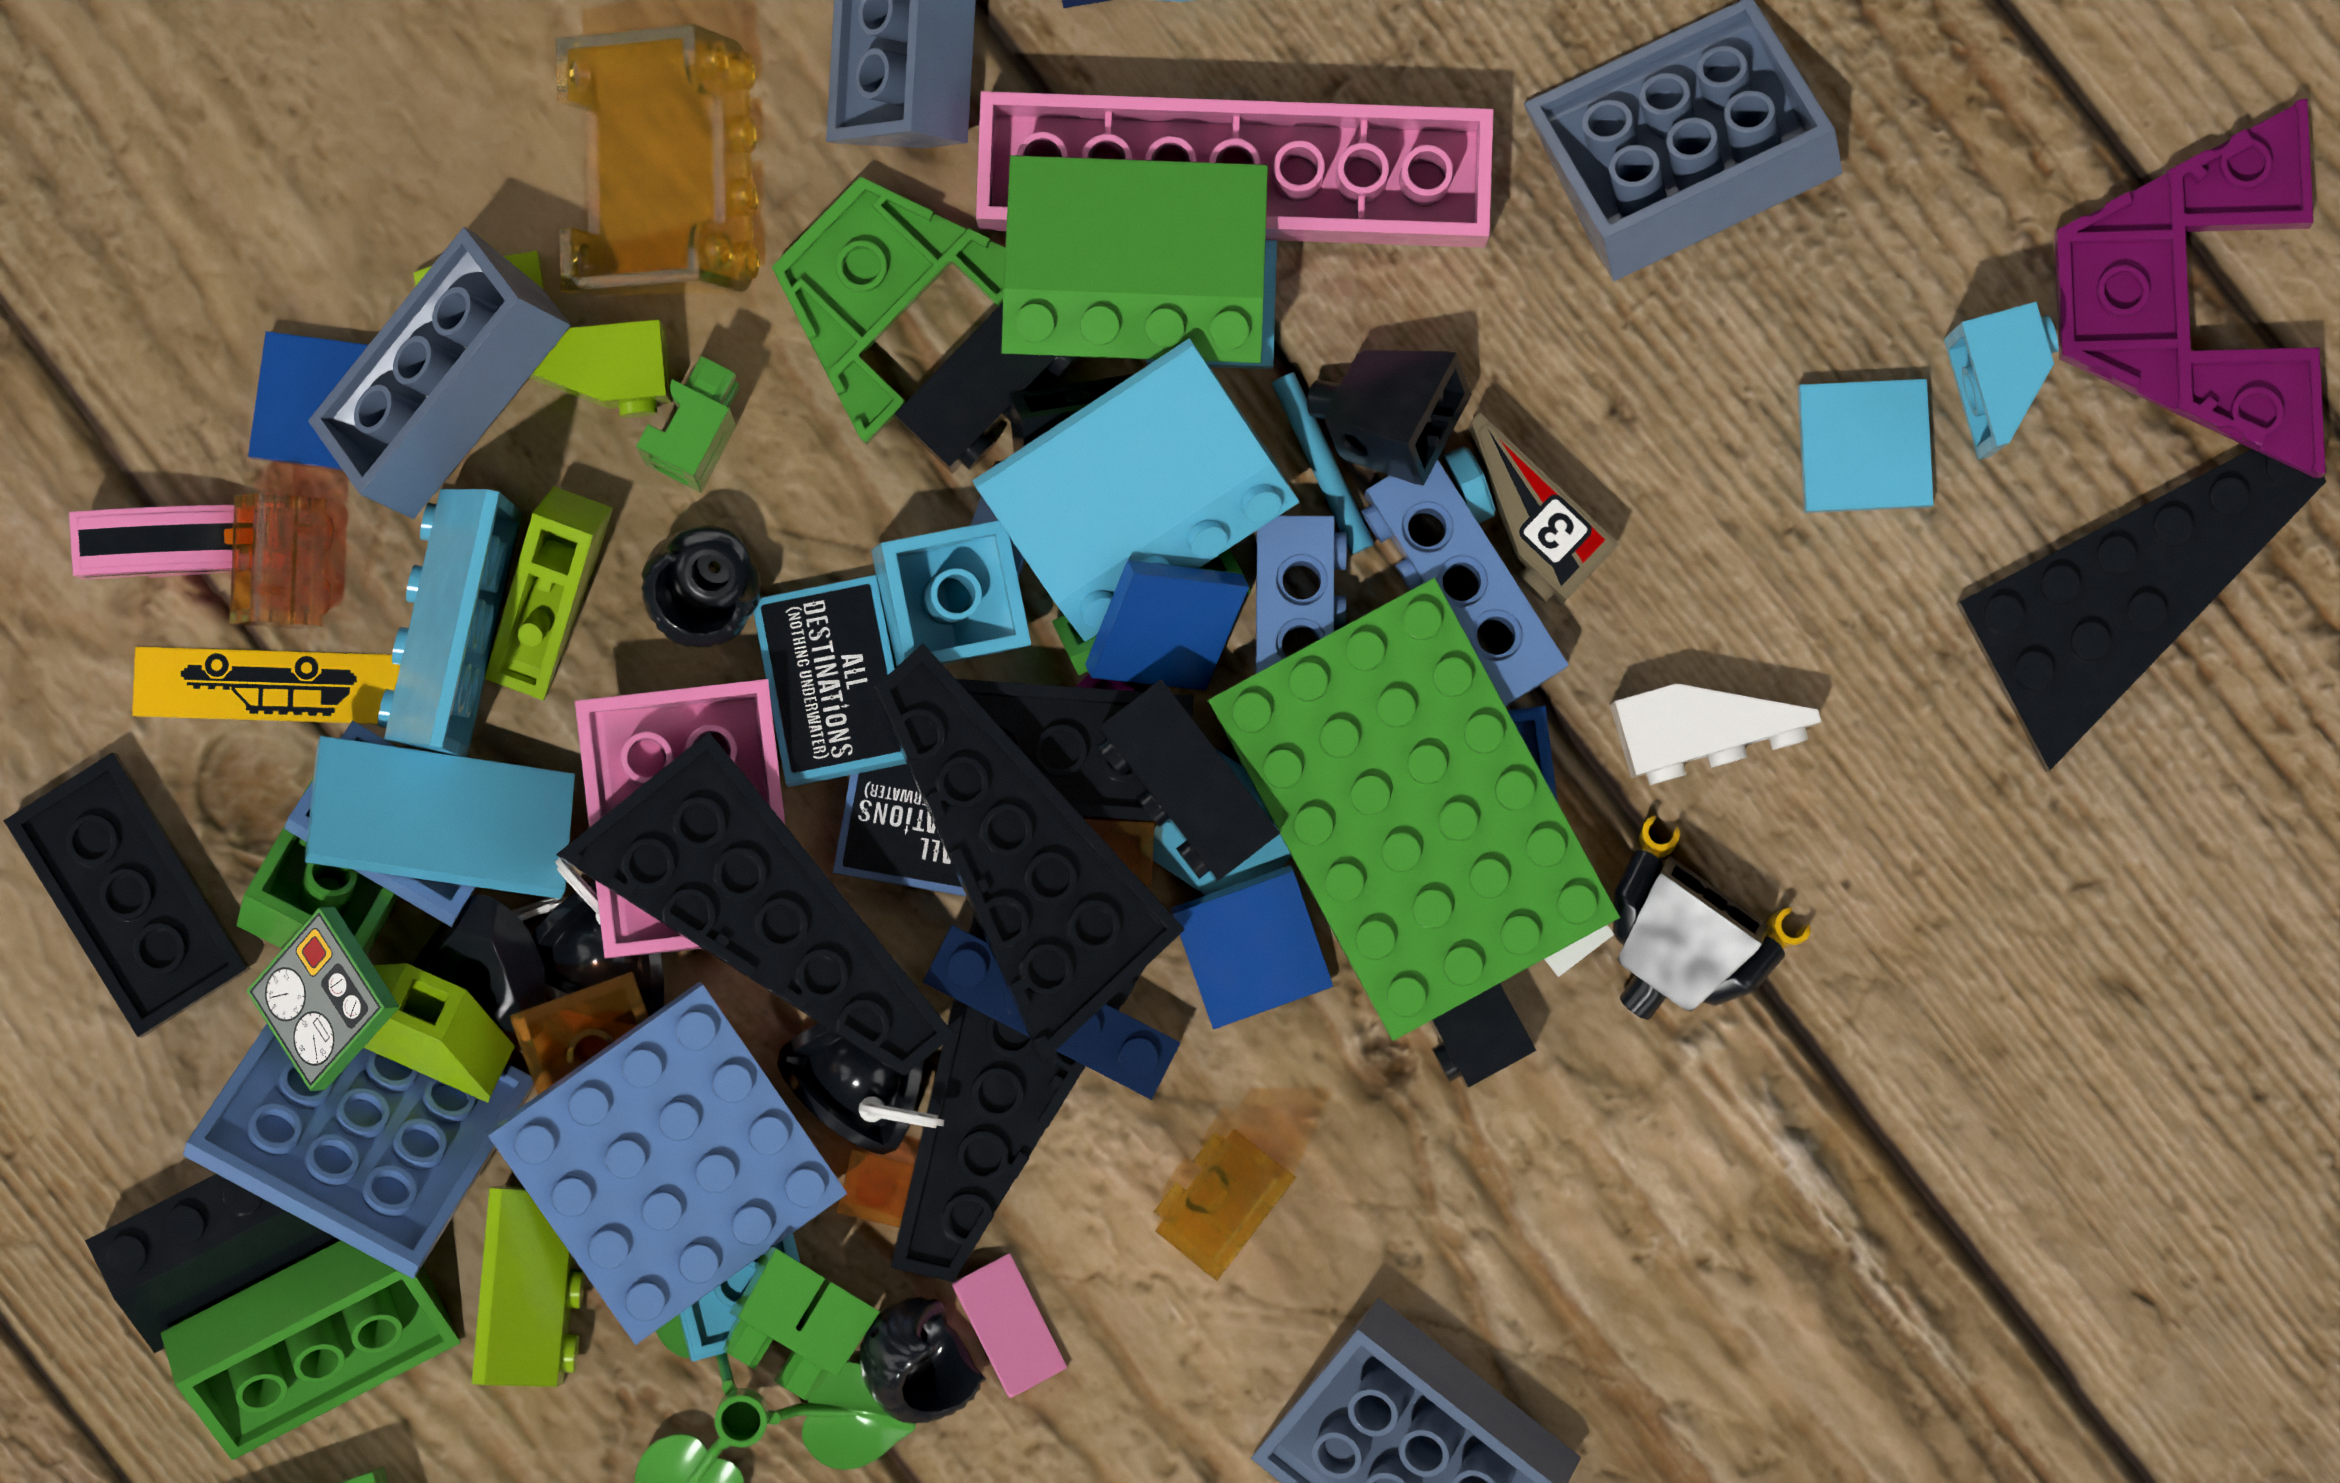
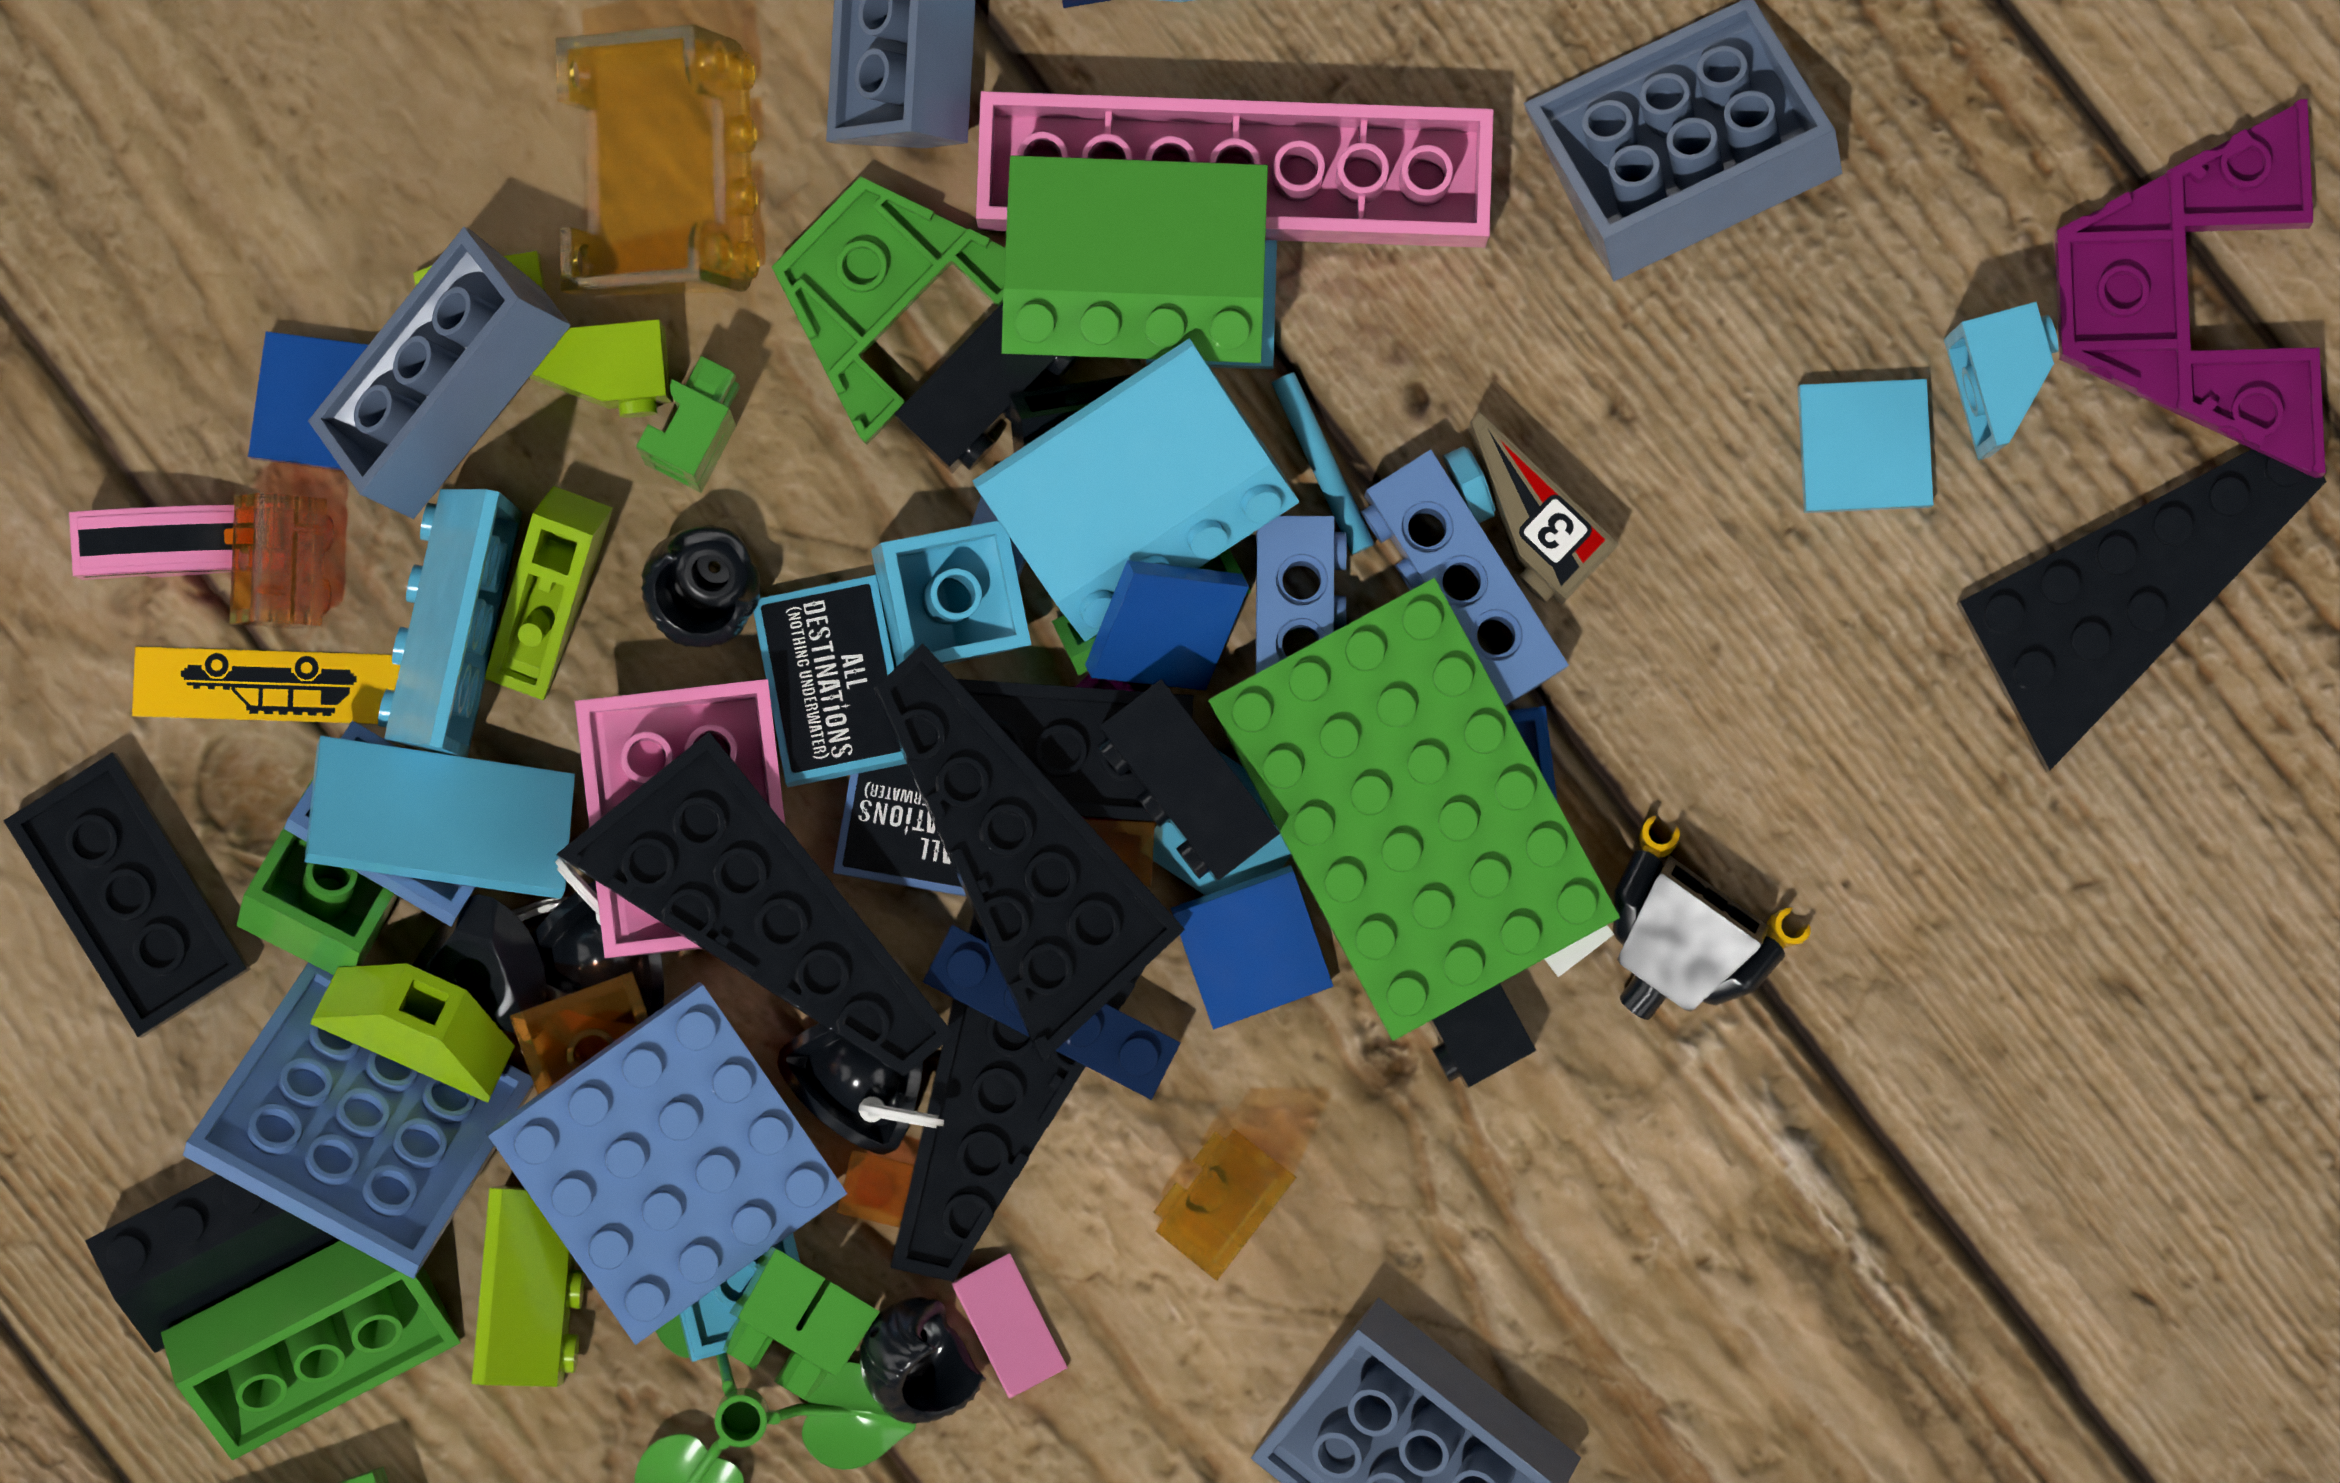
(322, 998): tile -> none
(1393, 410): black torso -> none
(1690, 723): white slope -> none

